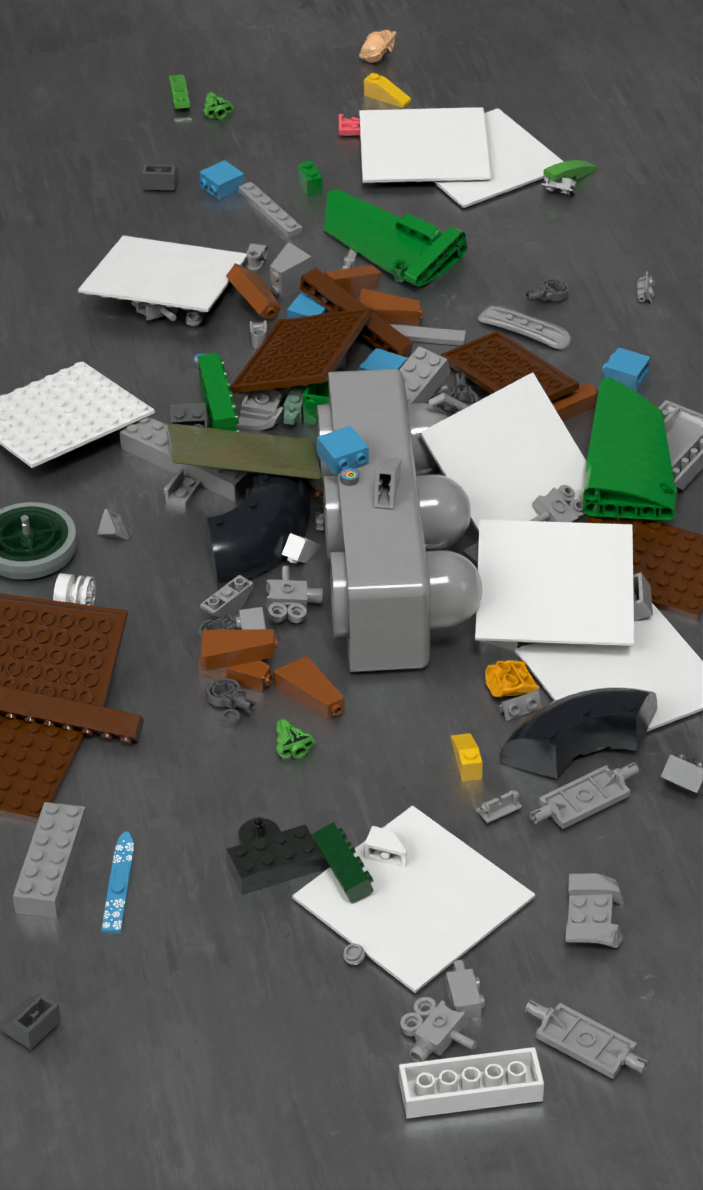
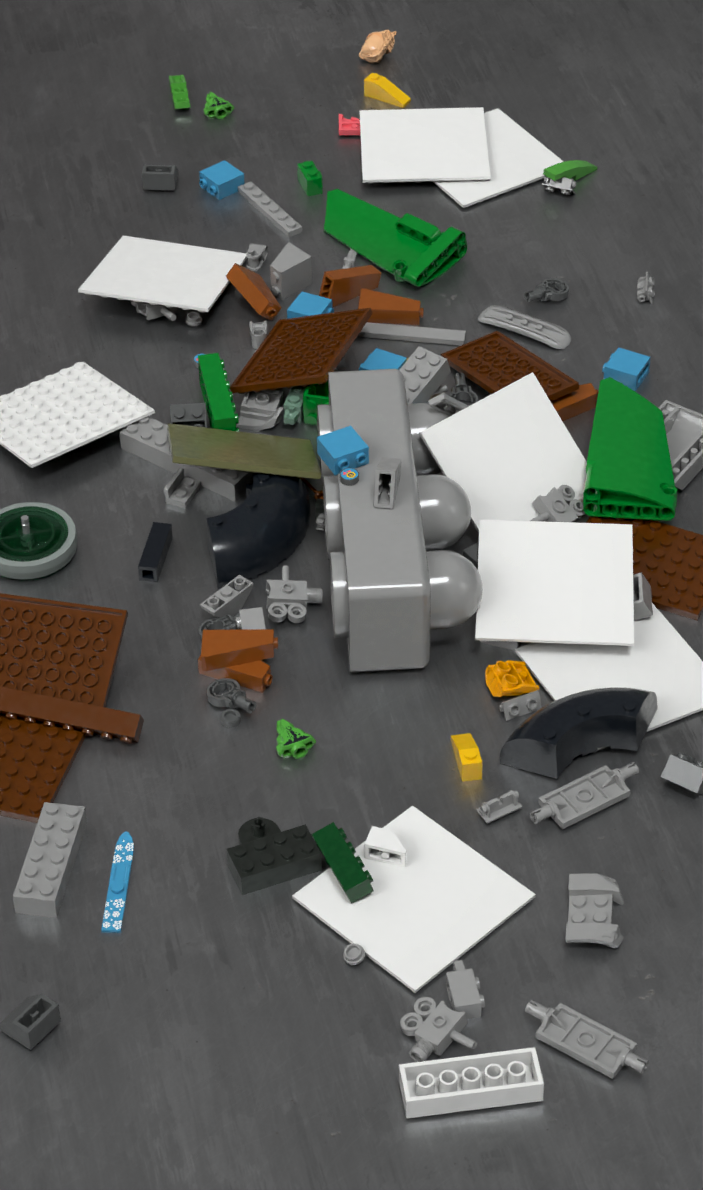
(72, 591): white wheel -> none
(112, 526): light grey slope -> none
(155, 552): none -> black brick
(299, 549): white slope -> none
(310, 687): dark orange slope -> none
(336, 299): reddish brown brick -> none

